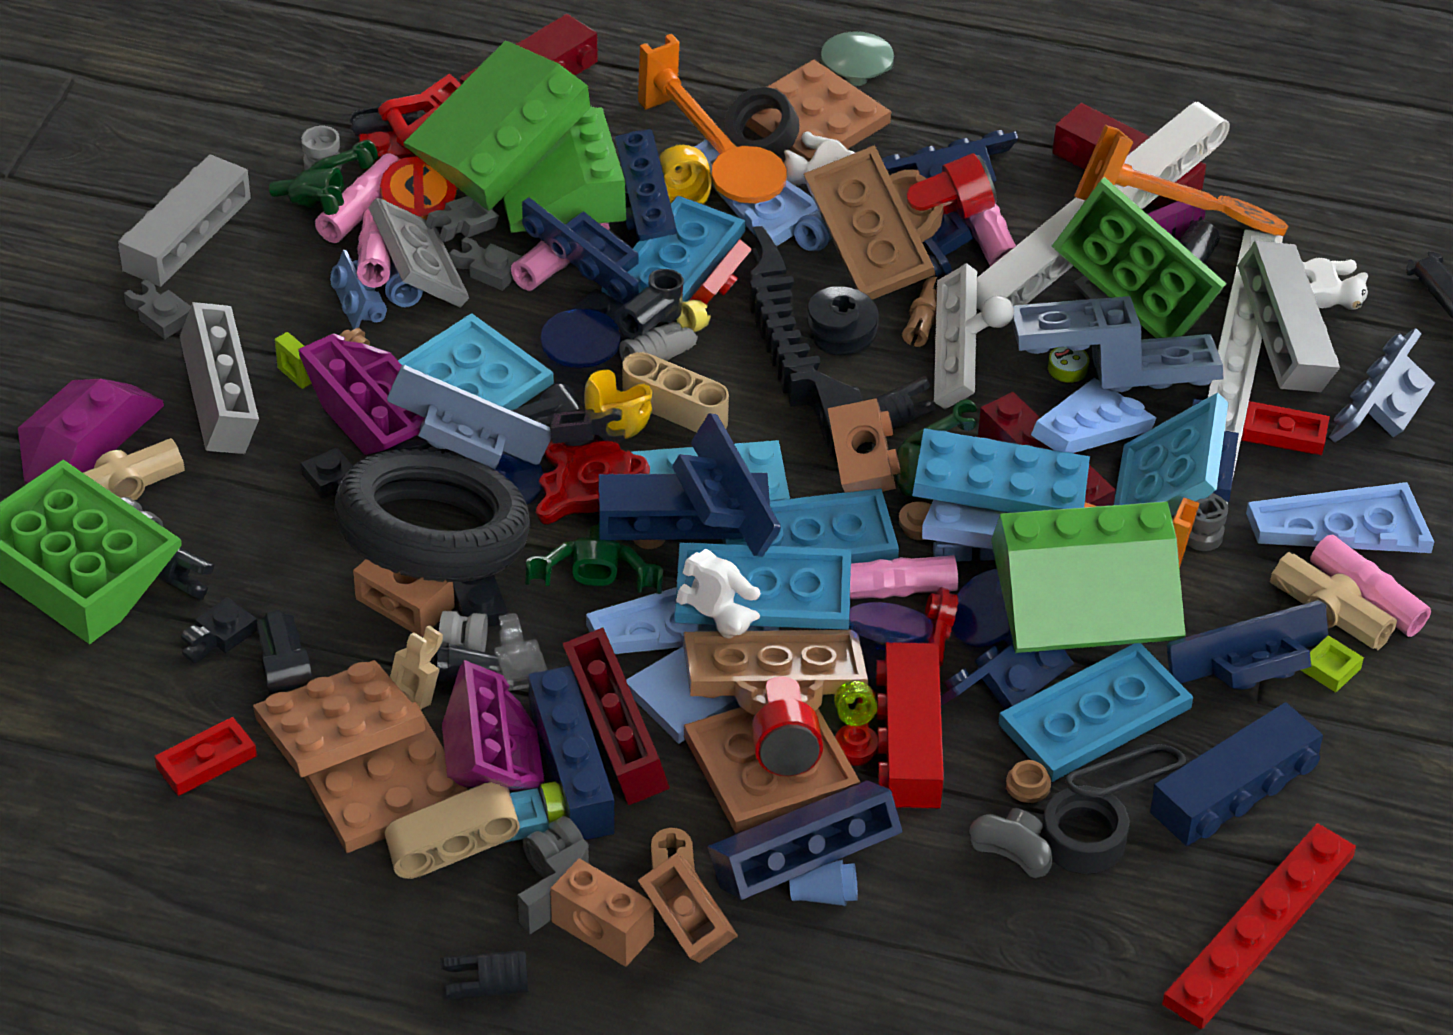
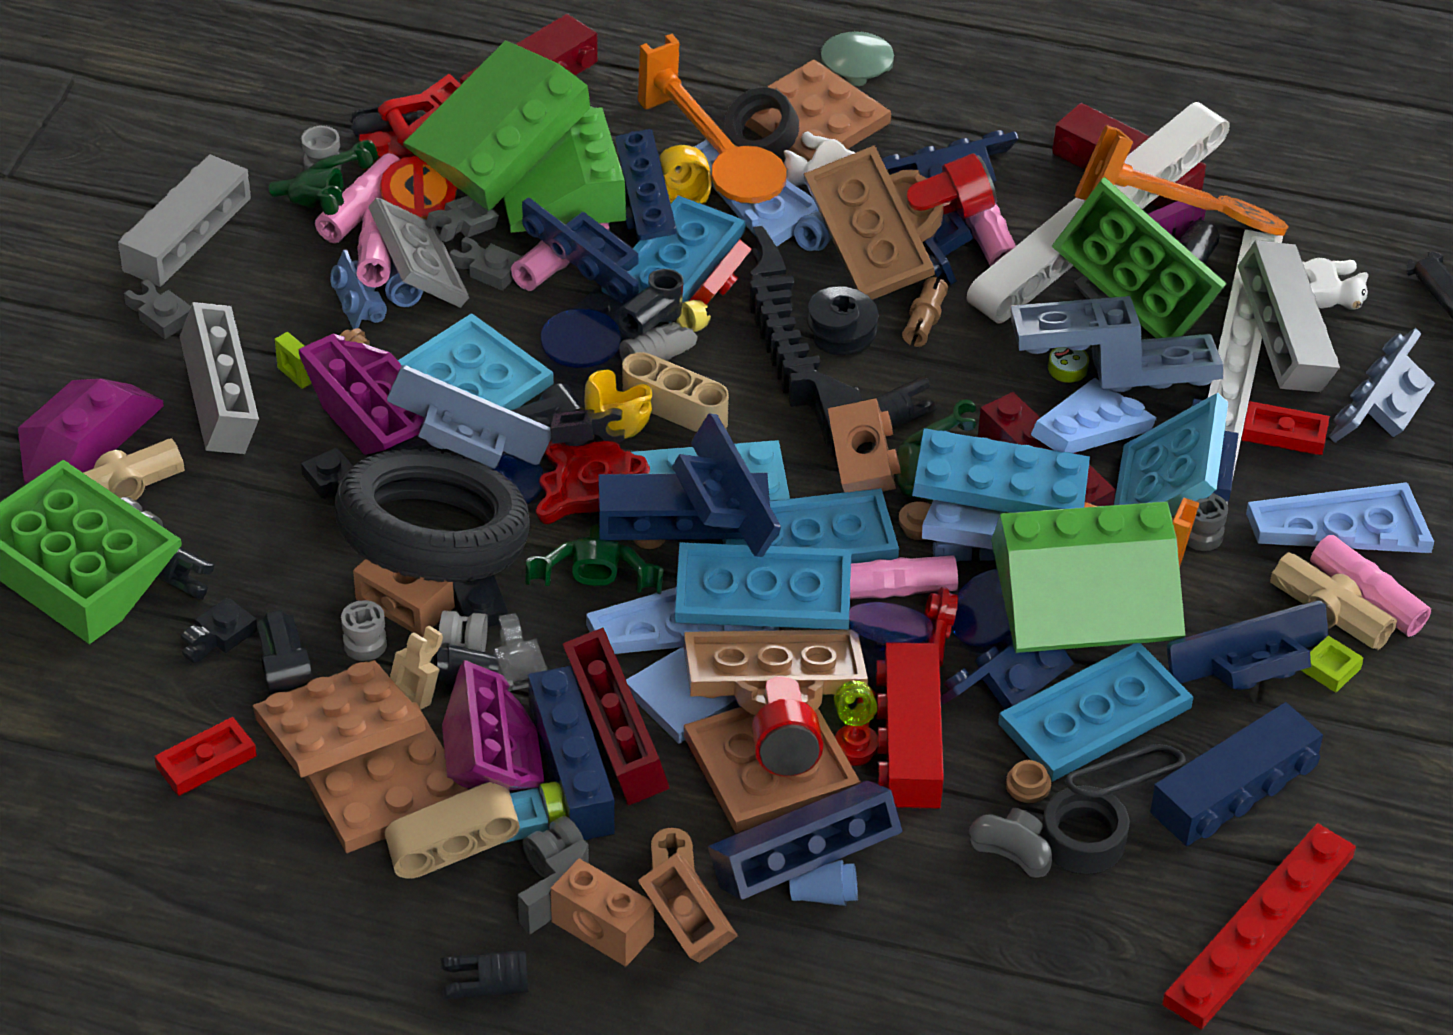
(364, 630): none -> light grey wheel
(714, 592): white animal -> none
(957, 333): white plate -> none

